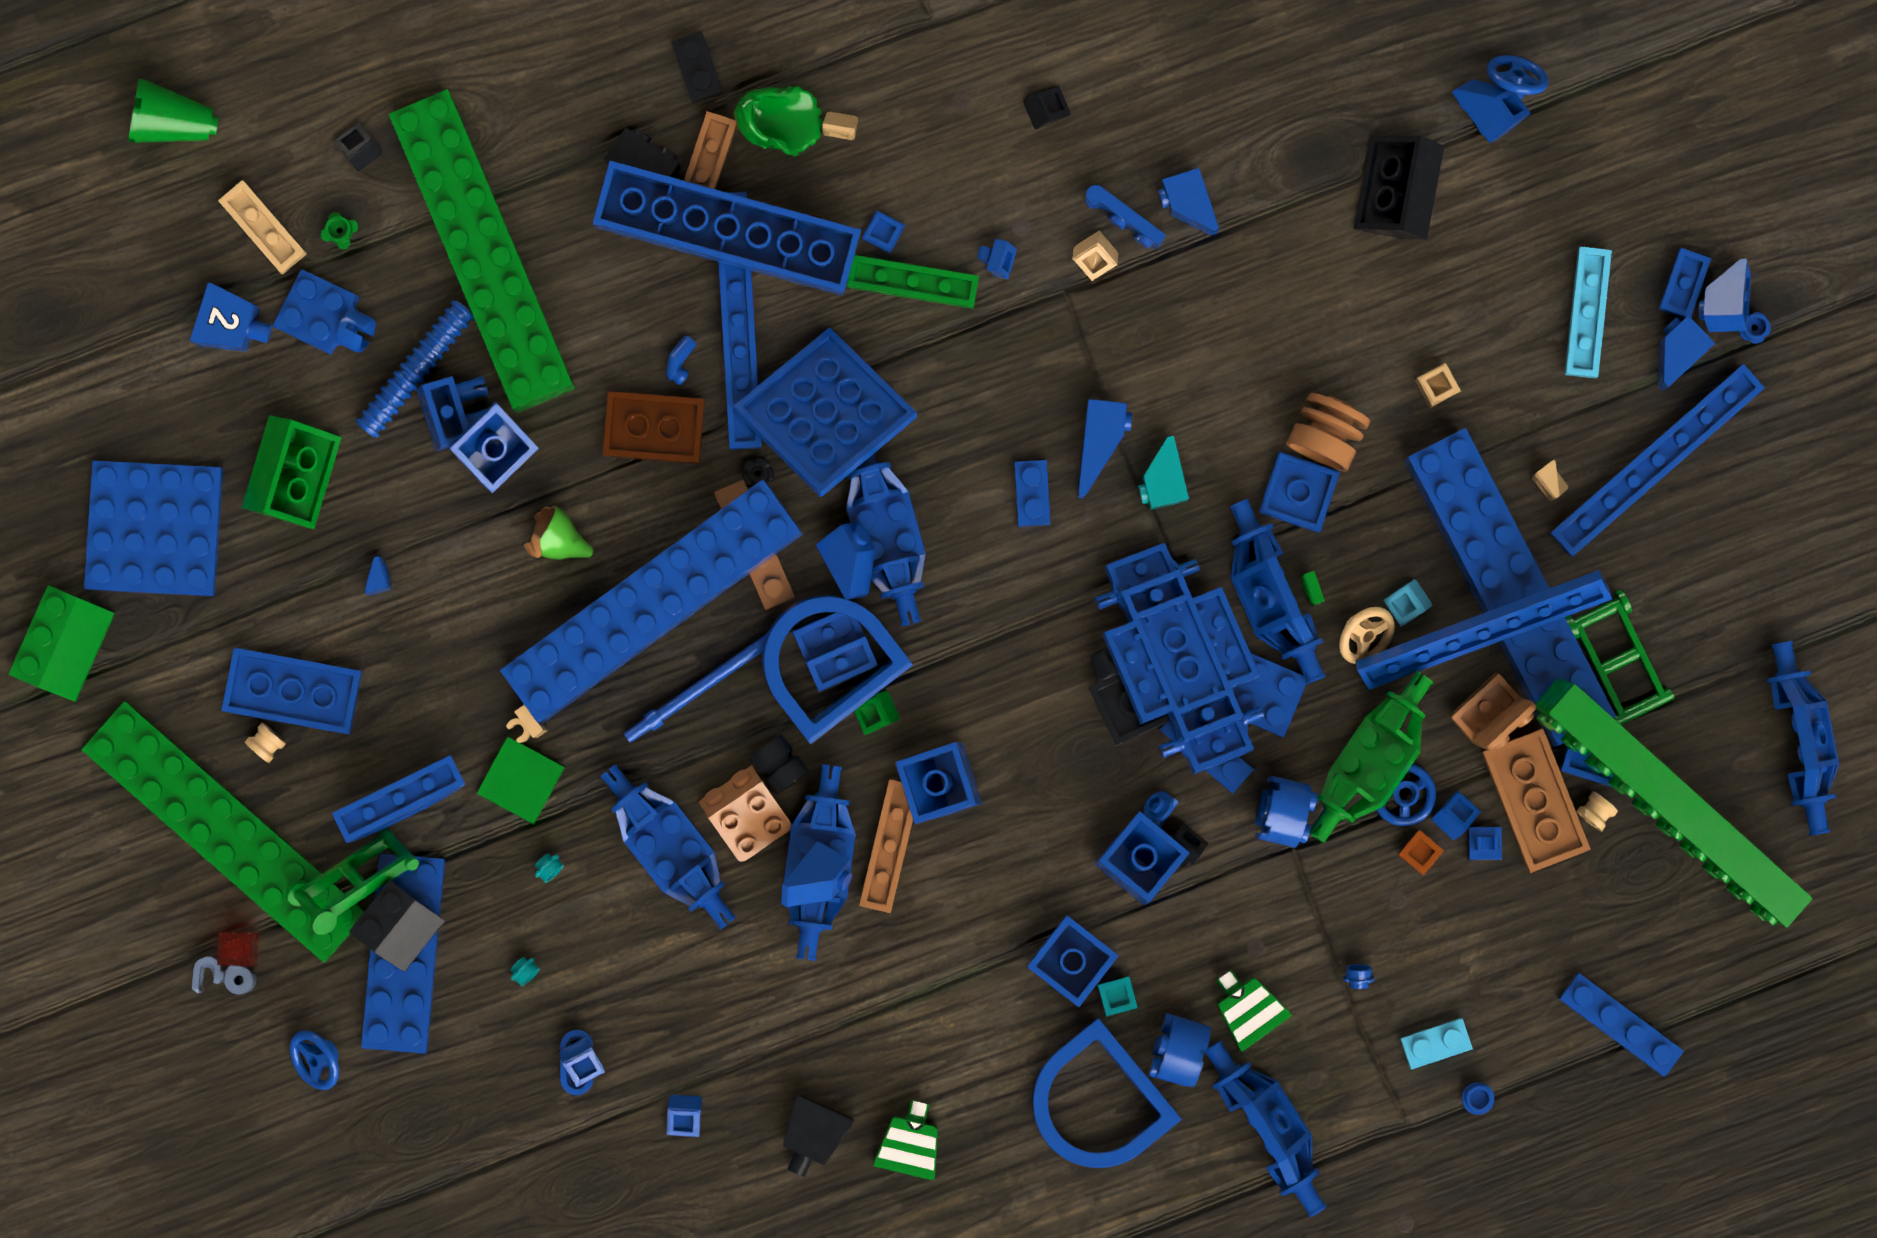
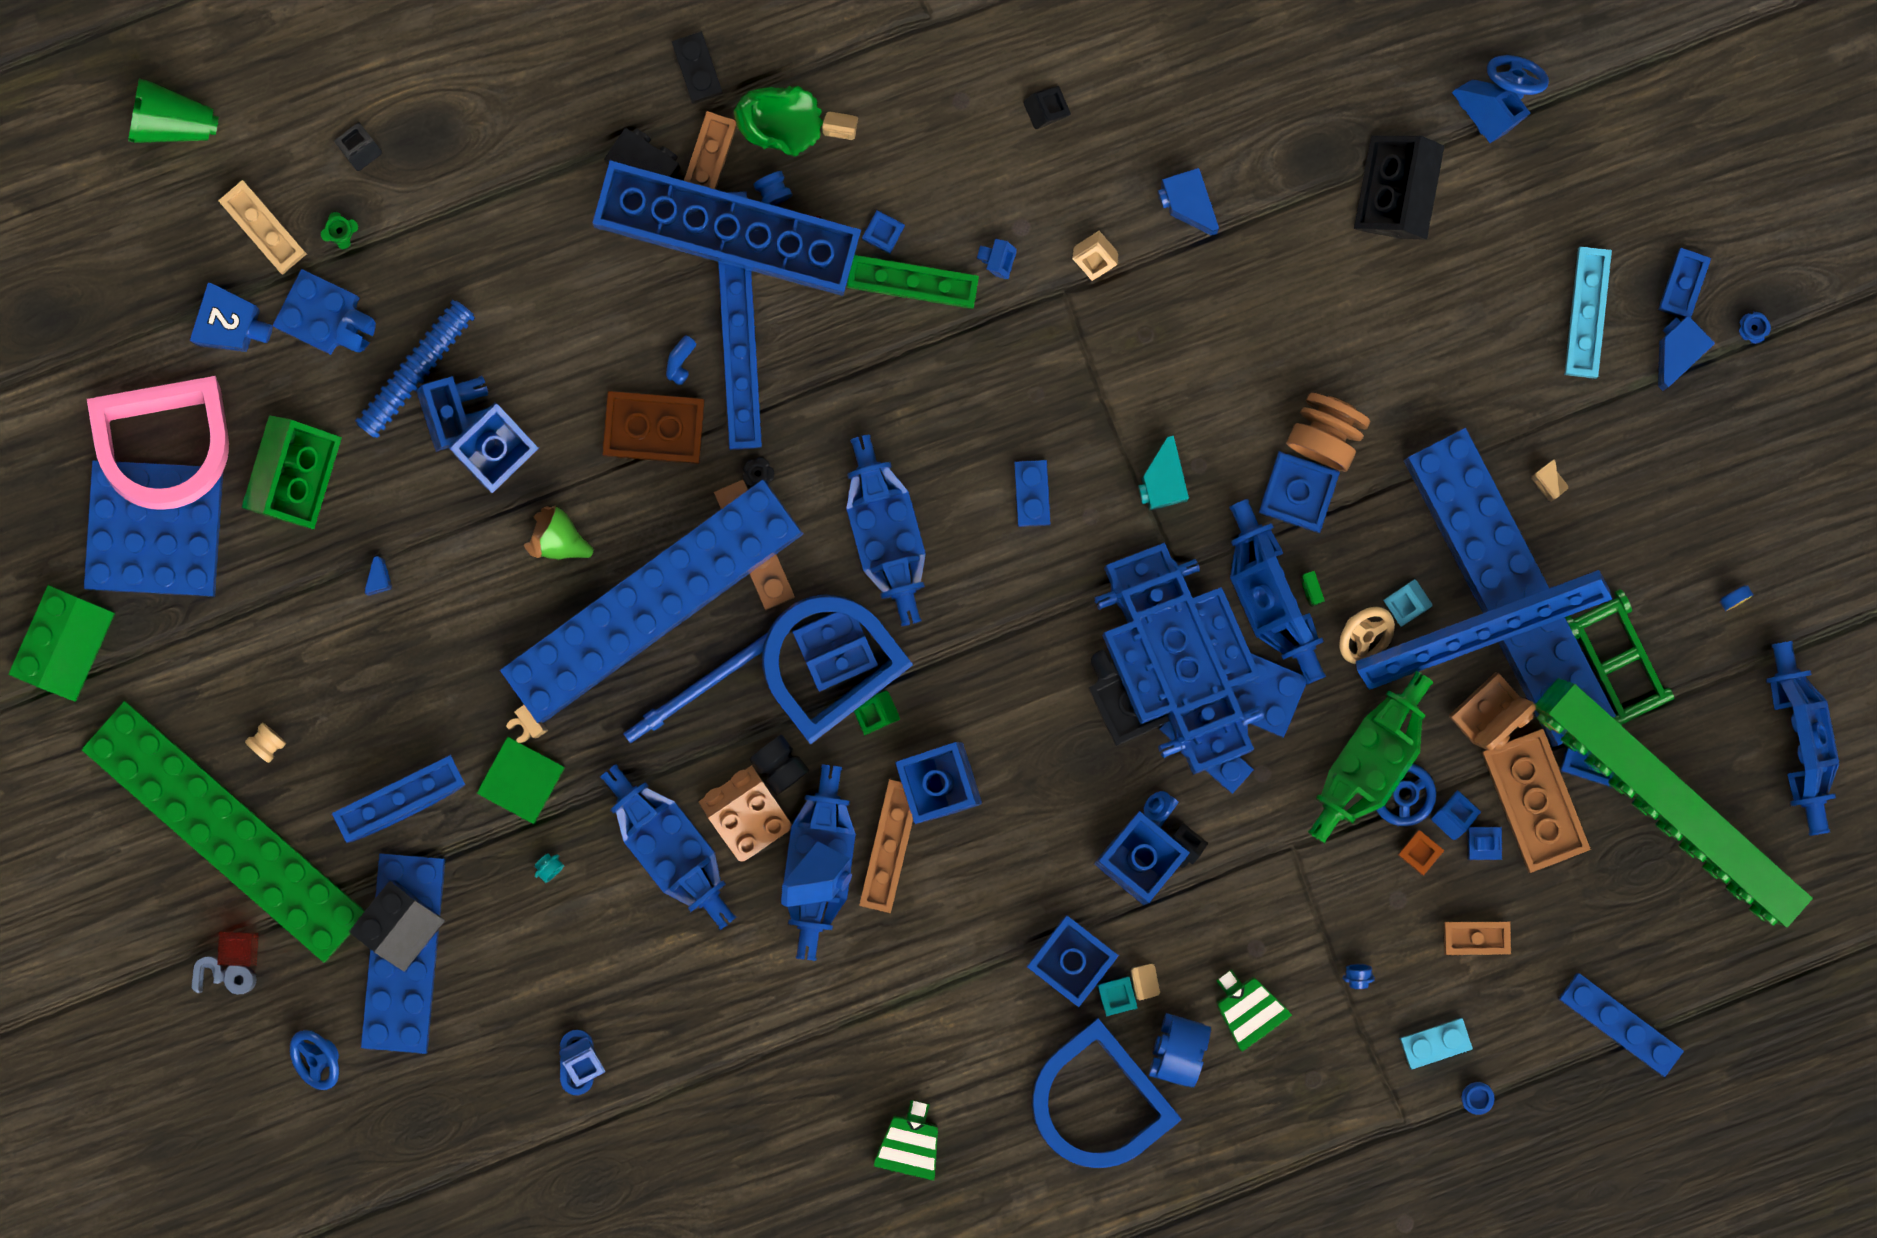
(158, 399): none -> bright pink window
(292, 691): blue plate -> none
(324, 920): green piece -> none
(482, 251): green brick -> none
(524, 971): teal plate -> none
(684, 1115): blue slope -> none
(773, 188): none -> blue wheel
(813, 1133): black torso -> none
(825, 412): blue plate -> none
(849, 558): blue slope -> none
(1102, 435): blue slope -> none
(1123, 216): blue plate -> none
(1145, 981): none -> tan slope
(1275, 1121): blue plate -> none
(1285, 812): blue brick -> none
(1437, 385): tan slope -> none
(1477, 938): none -> medium nougat plate
(1597, 811): tan wheel -> none
(1657, 460): blue plate -> none
(1728, 300): slope -> none
(1736, 597): none -> blue tile

